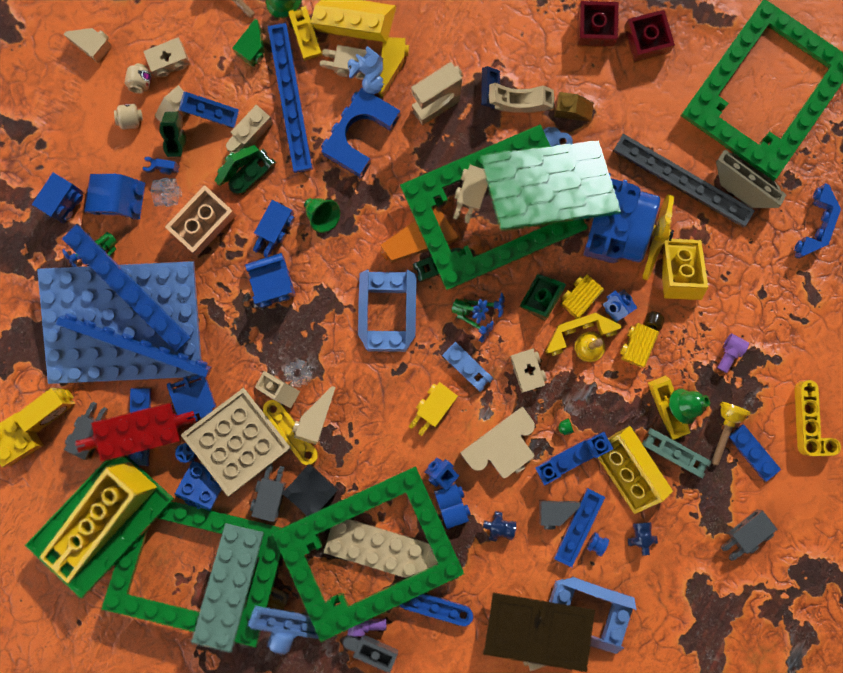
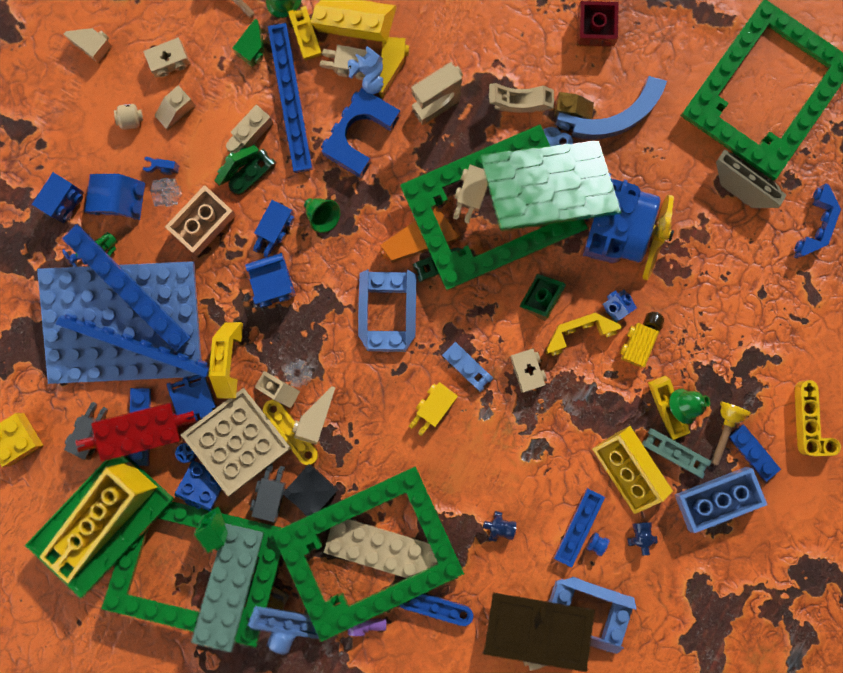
(44, 409): yellow brick -> none
(137, 78): tan head -> none
(172, 133): dark green brick -> none
(208, 109): blue plate -> none
(211, 530): none -> green slope
(220, 360): none -> yellow slope
(371, 651): dark grey hinge -> none
(441, 473): blue brick -> none
(451, 505): blue brick -> none
(463, 308): plant -> none
(489, 76): dark blue plate -> none
(503, 445): tan brick -> none
(556, 512): dark grey slope -> none
(565, 427): green hinge -> none
(573, 457): blue slope -> none
(581, 296): yellow brick -> none
(589, 347): yellow piece -> none
(619, 123): none -> medium blue arch
(649, 35): dark red brick -> none
(683, 180): dark grey plate -> none
(684, 270): yellow slope -> none
(720, 499): none -> medium blue brick
(734, 348): medium lavender pin -> none
(749, 534): dark grey hinge -> none

